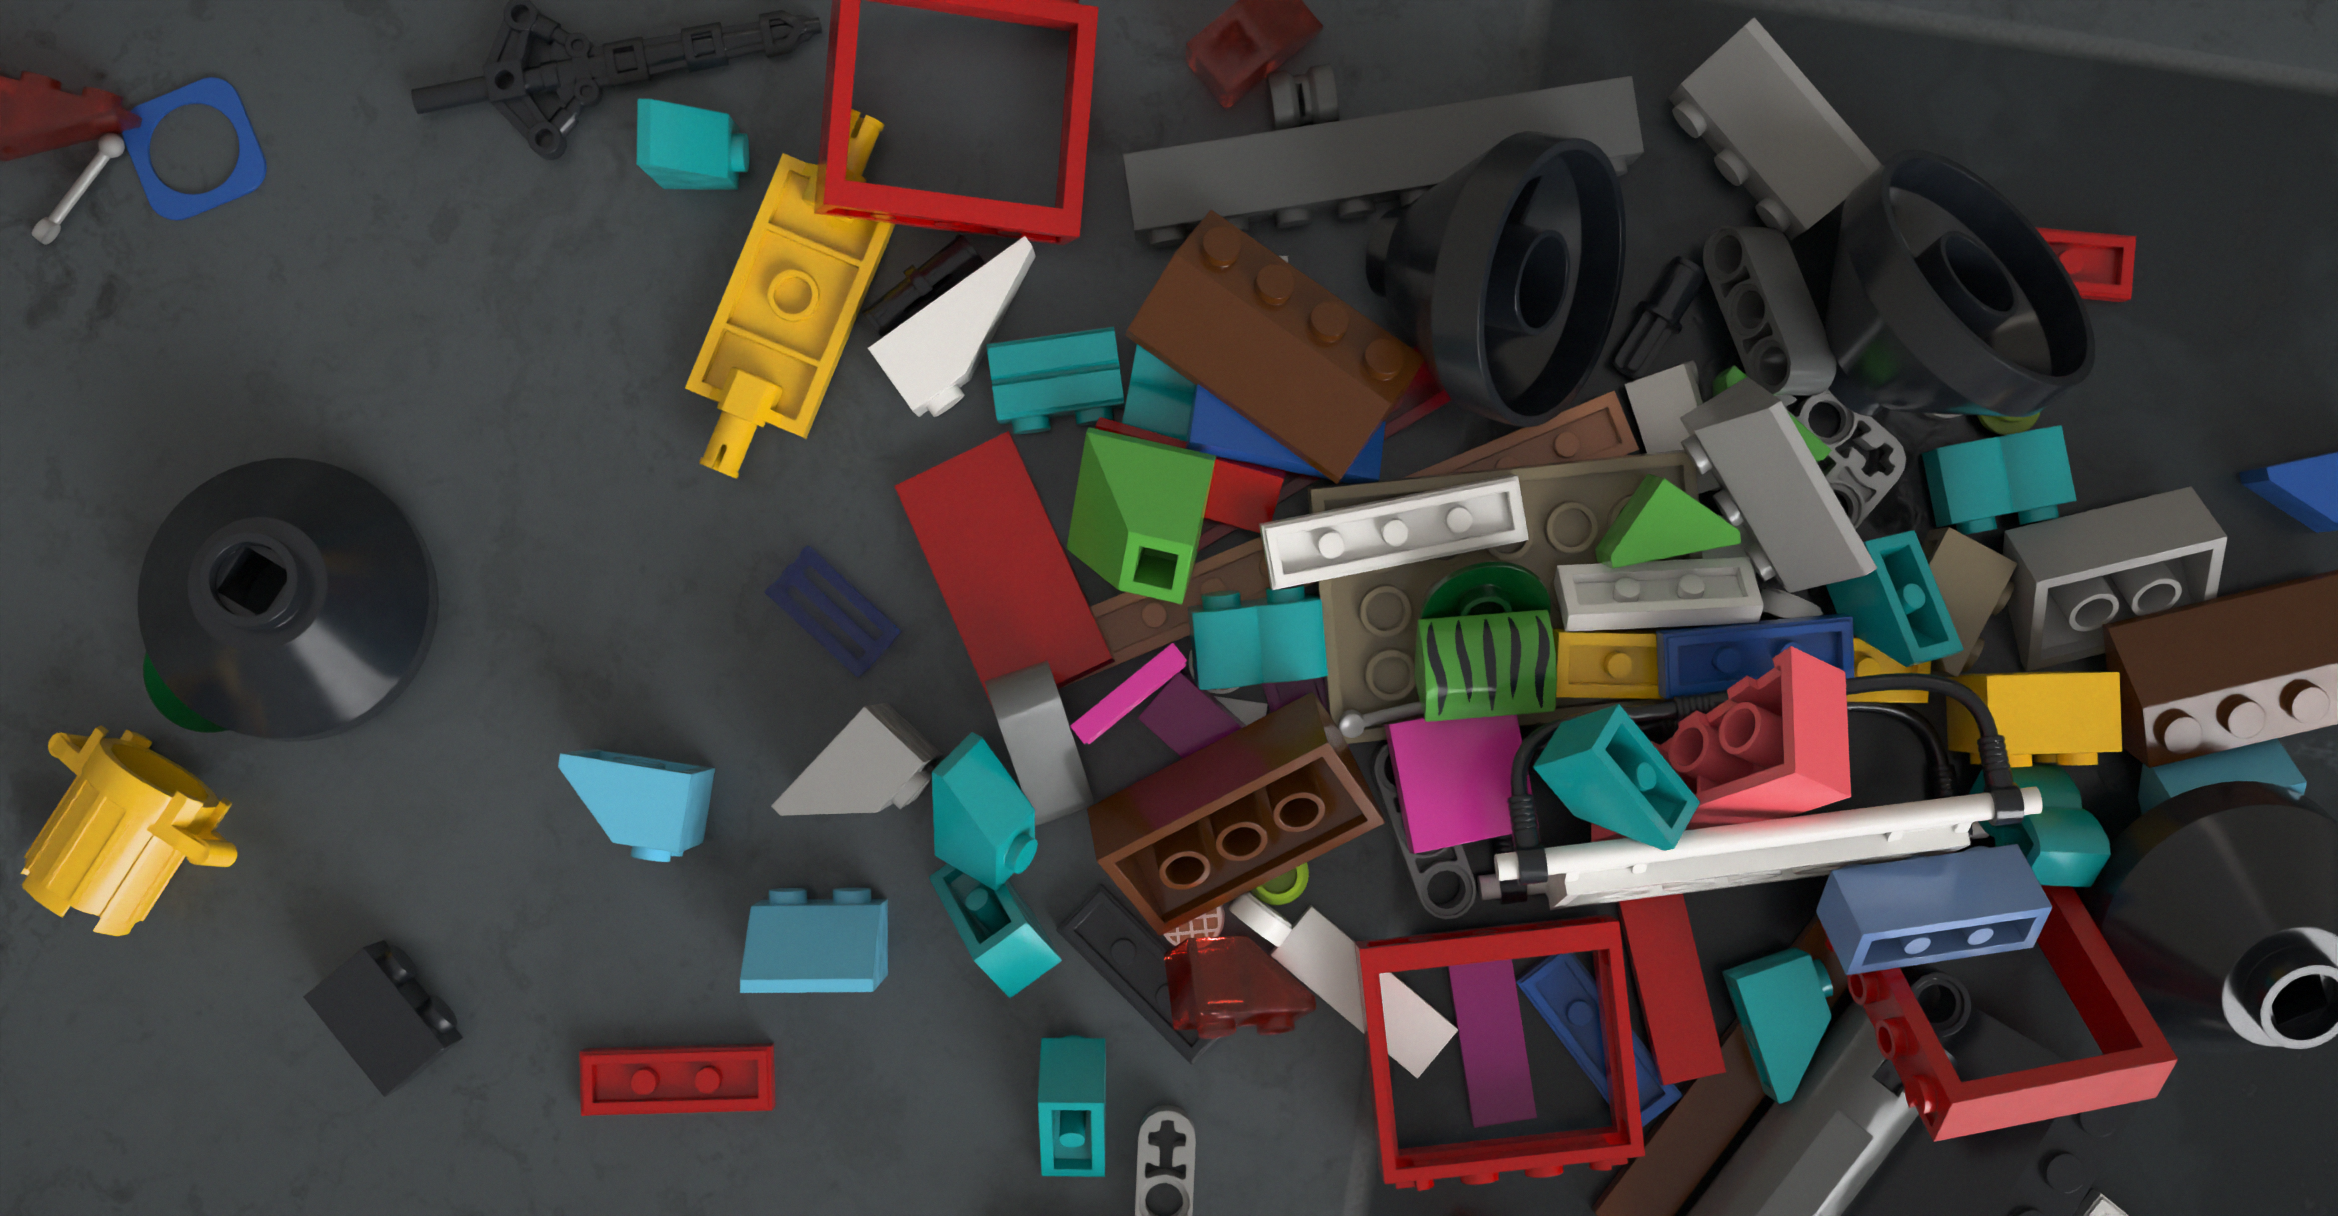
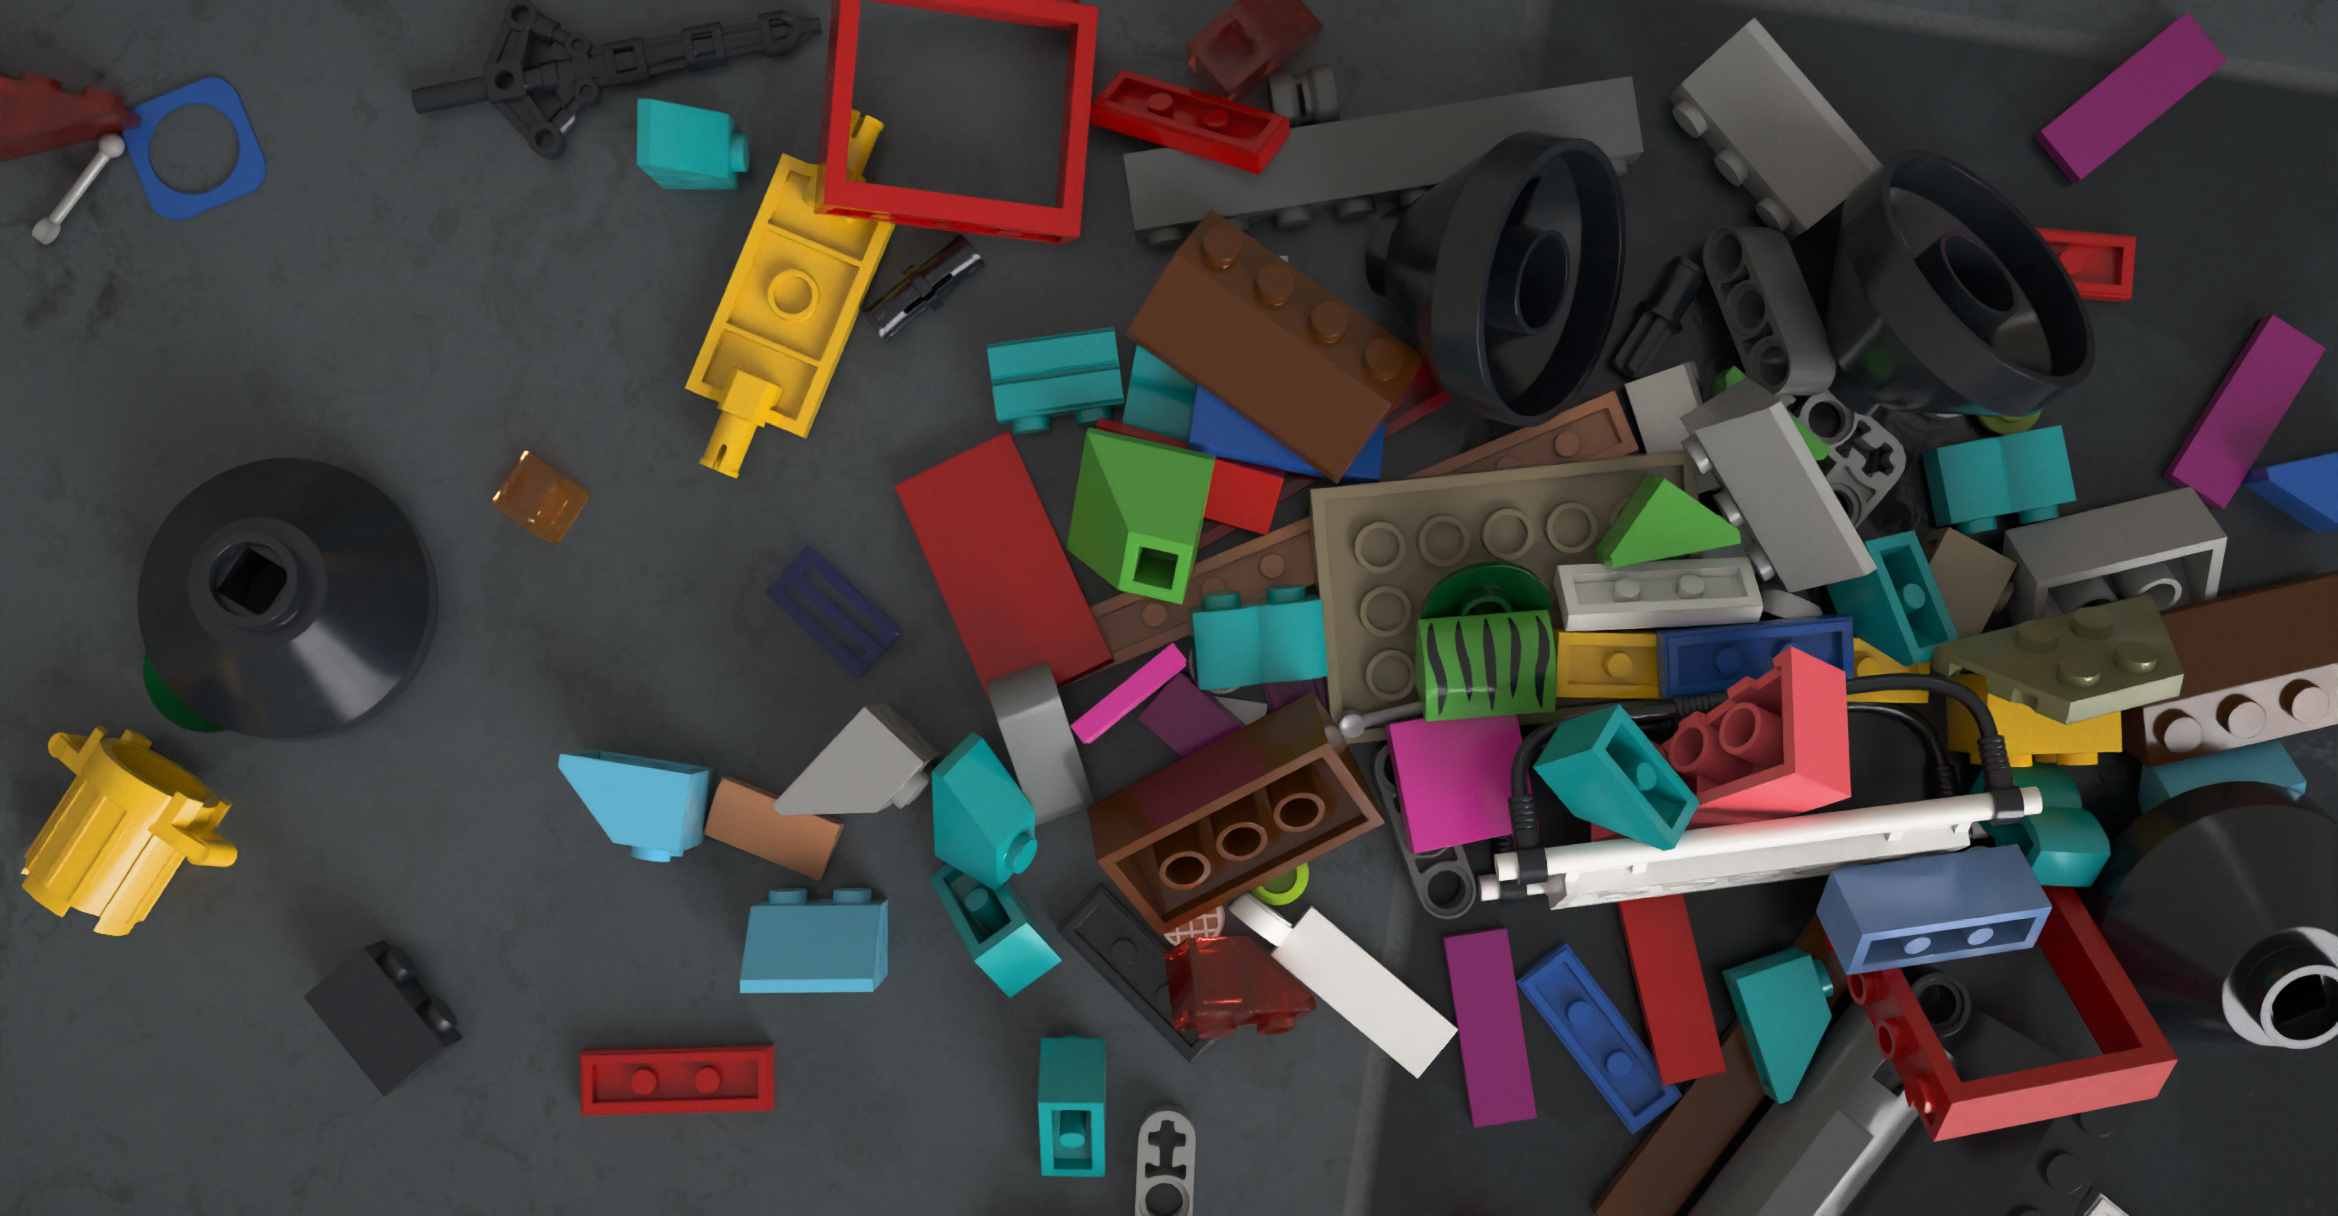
(540, 498): none -> clear orange slope
(746, 820): none -> nougat slope
(947, 339): white slope -> none
(1190, 121): none -> red tile
(1393, 531): white tile -> none
(1539, 1153): red window -> none
(2075, 661): none -> olive wing
(2130, 98): none -> magenta tile
(2244, 411): none -> magenta tile

